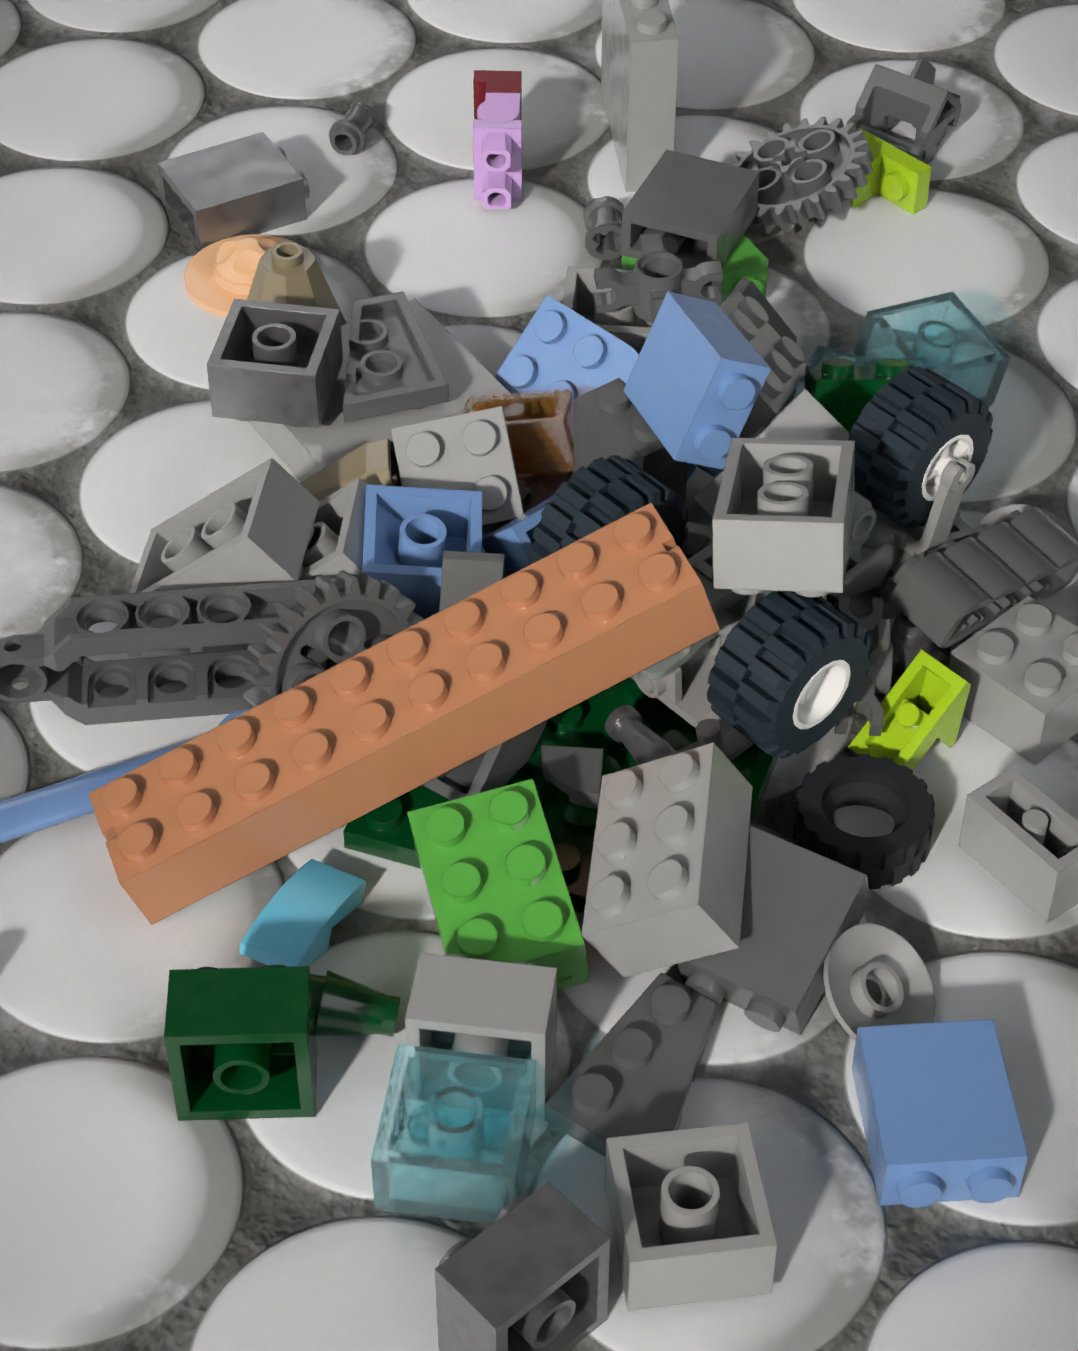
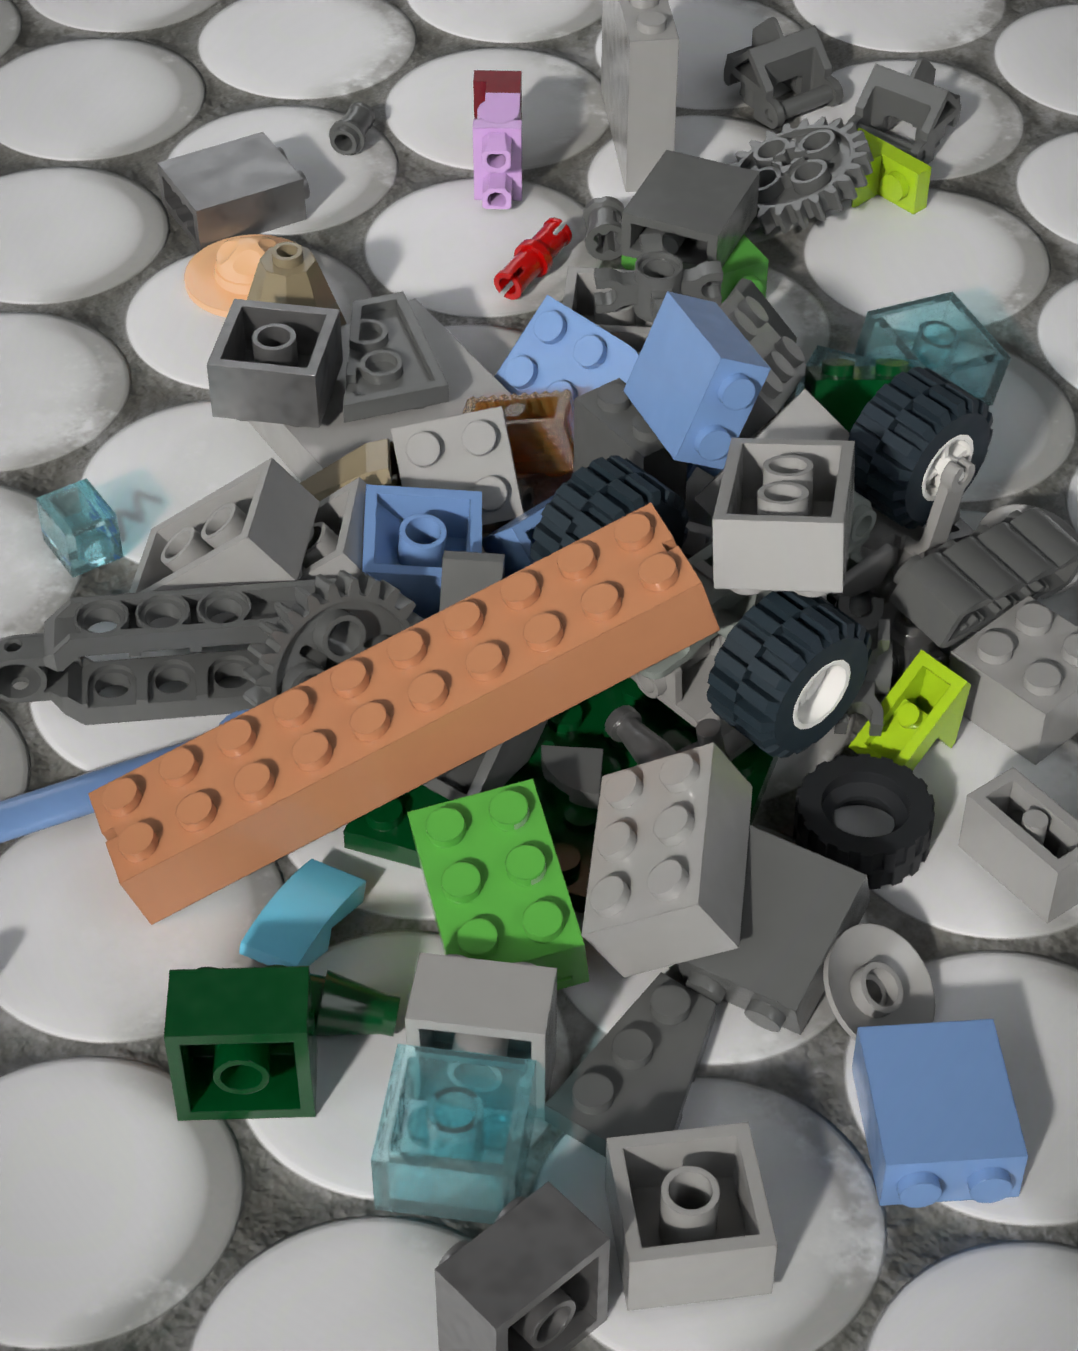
(79, 527): none -> clear light blue brick
(532, 258): none -> red pin
(792, 59): none -> dark grey piece

